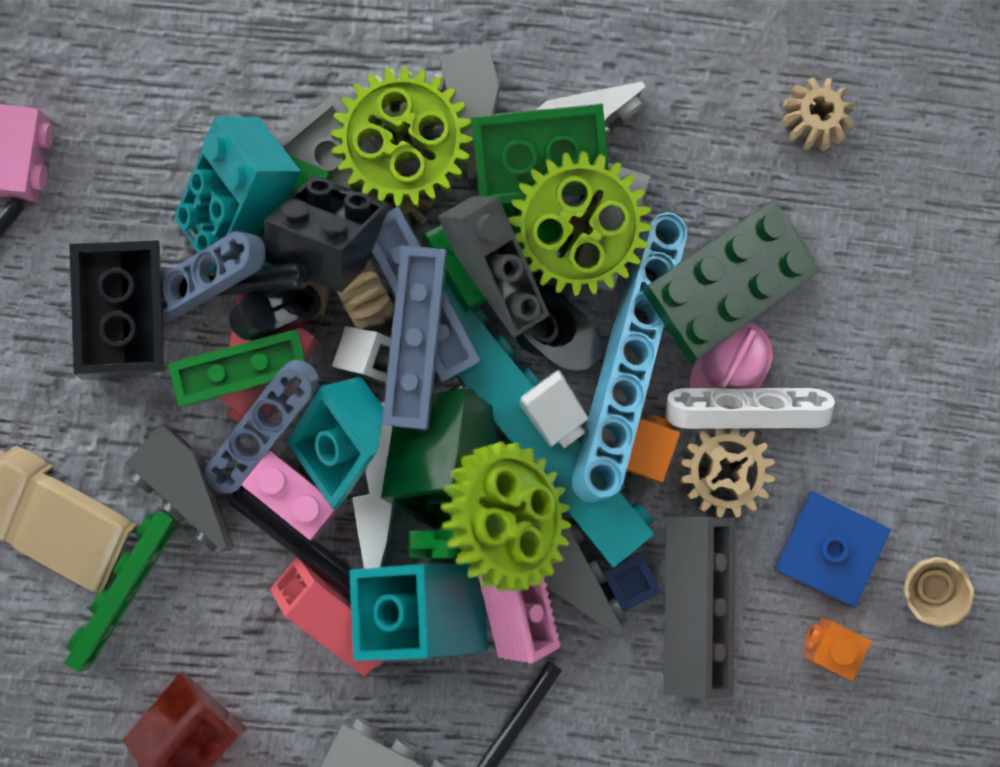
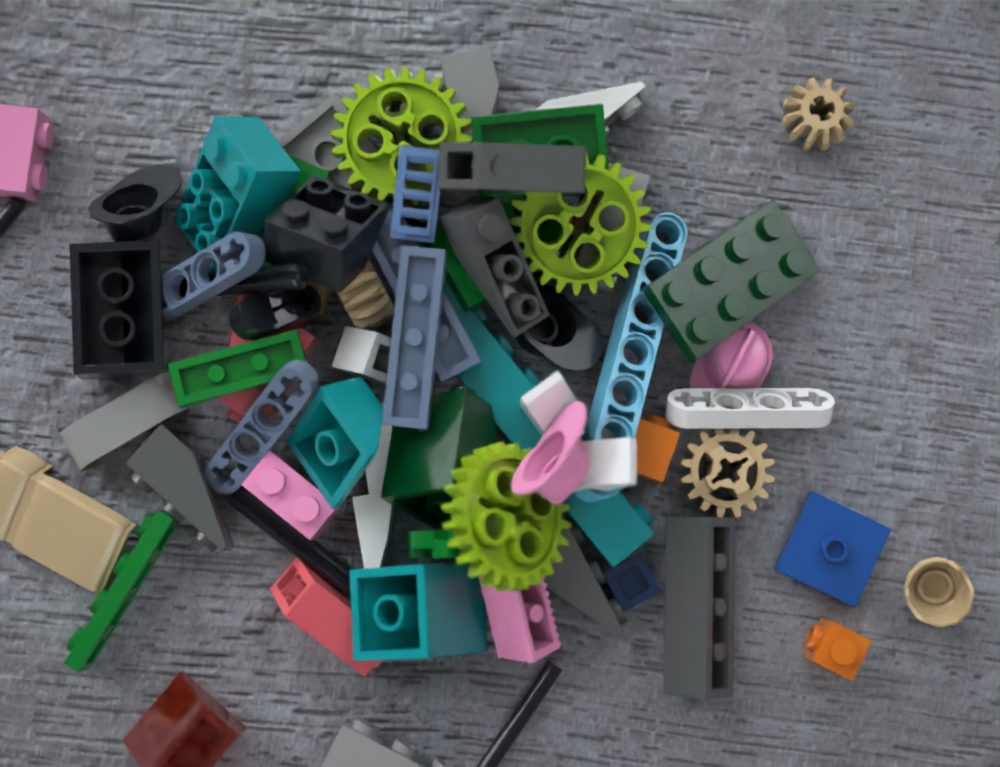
(123, 422): none -> light grey beam
(136, 203): none -> black piece
(410, 233): none -> medium blue slope
(511, 167): none -> dark grey slope
(558, 460): none -> bright pink piece
(610, 464): none -> white slope

